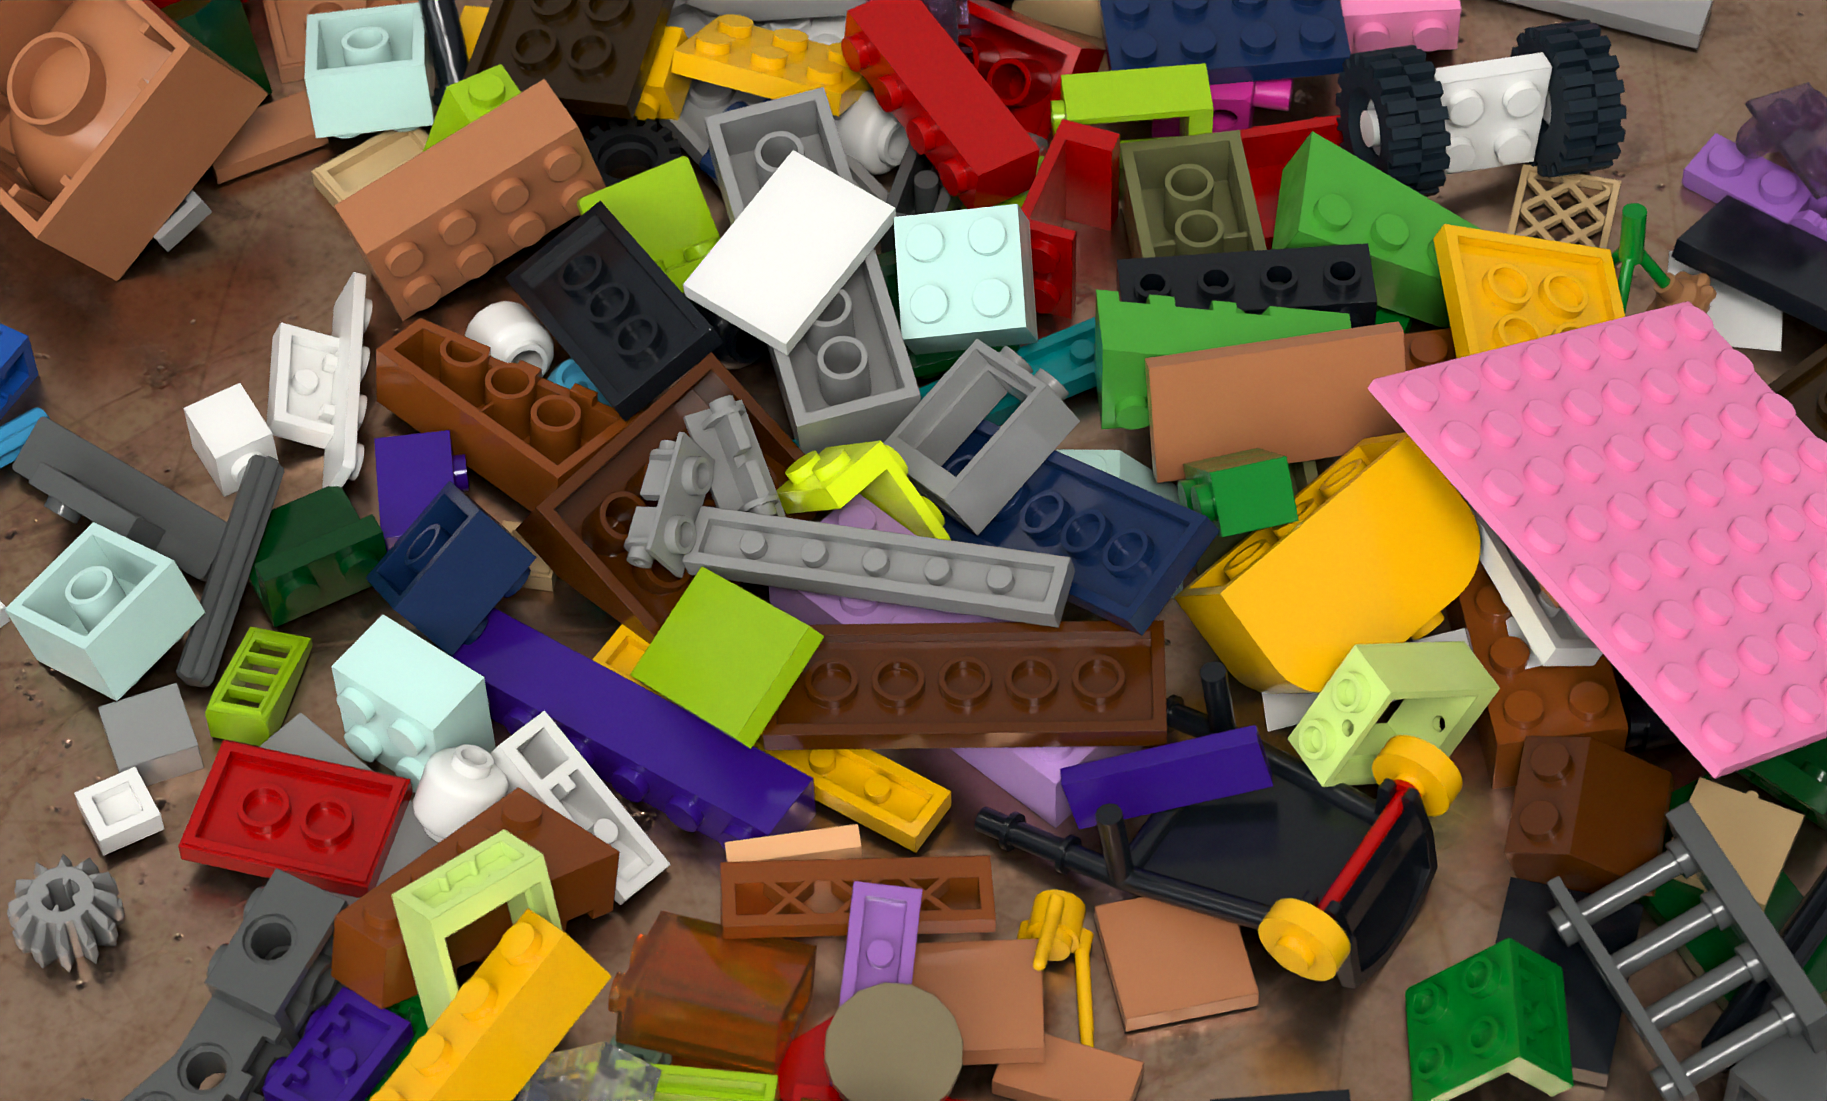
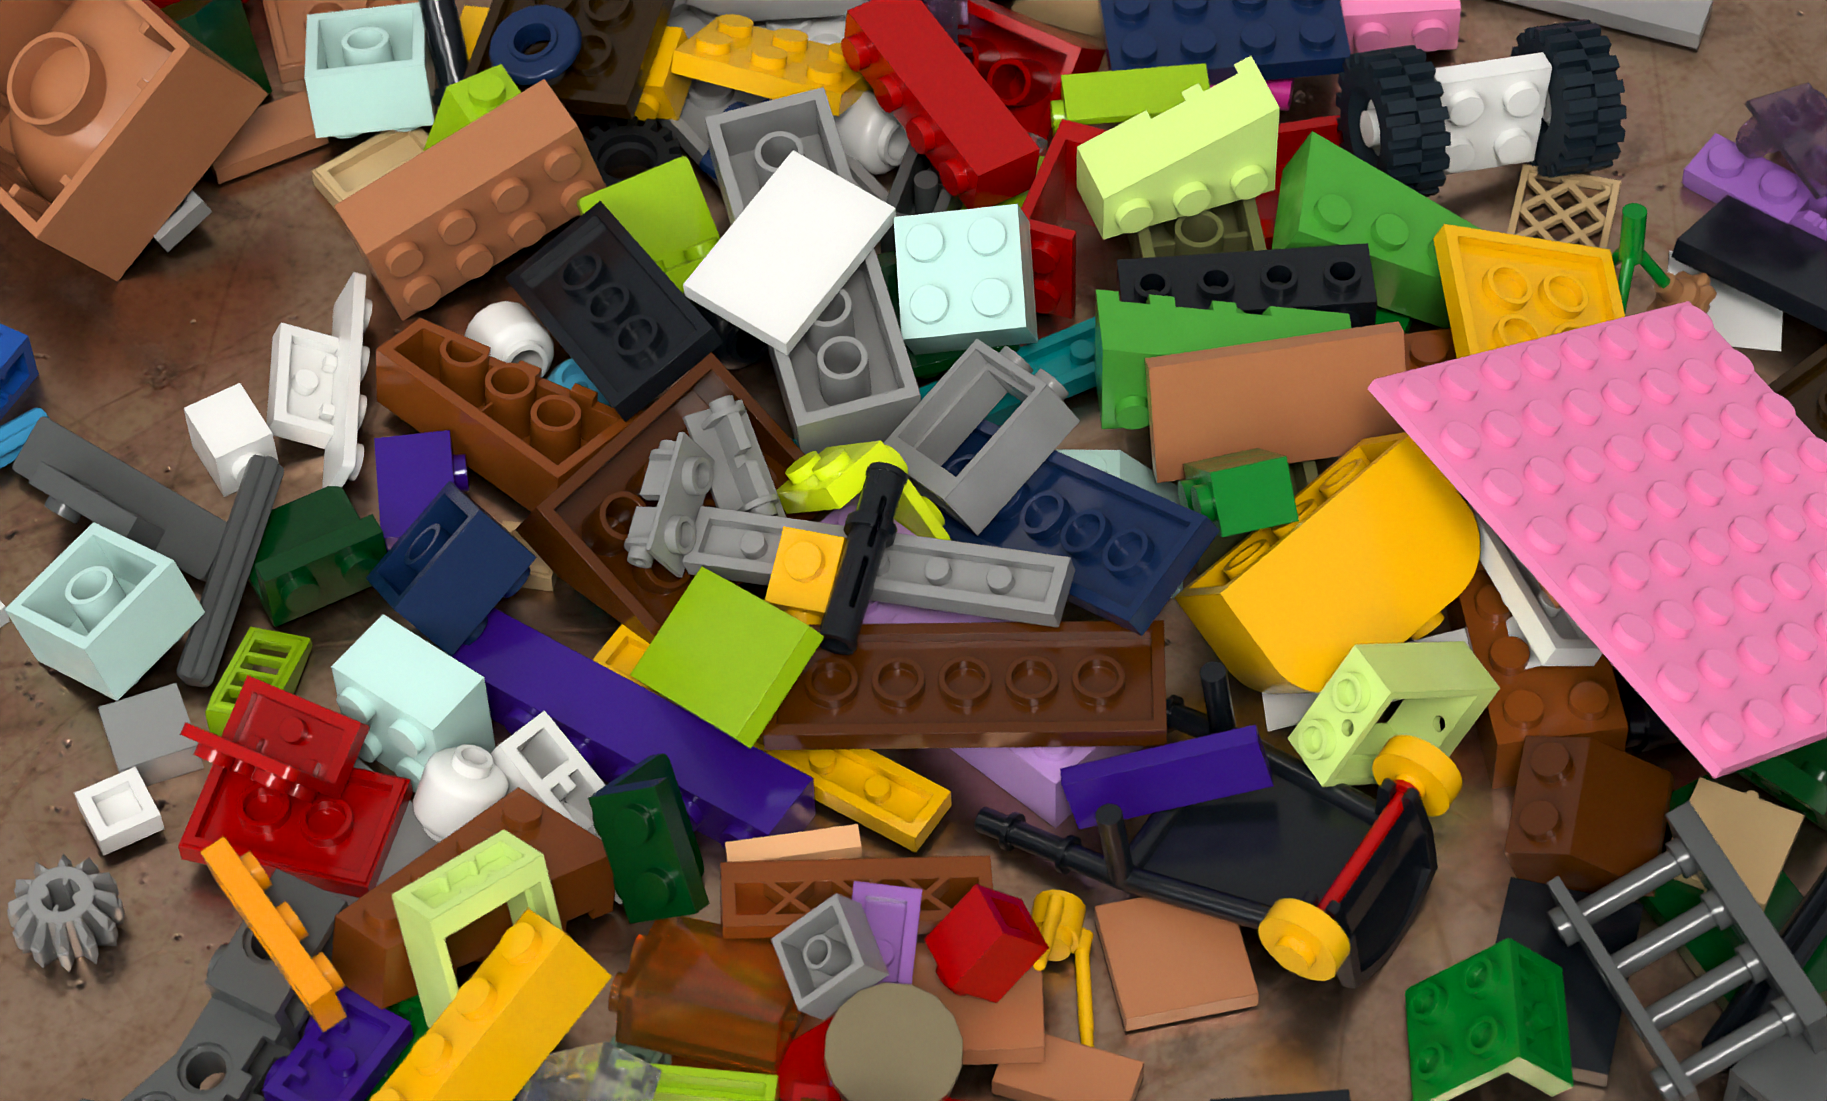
(277, 931): none -> light orange plate
(284, 742): none -> red bracket
(530, 26): none -> dark blue piece
(650, 842): none -> dark green bracket
(804, 573): none -> yellow bracket
(829, 956): none -> light grey piece
(869, 533): none -> black pin
(985, 944): none -> red brick
(1185, 159): none -> yellowish green wedge

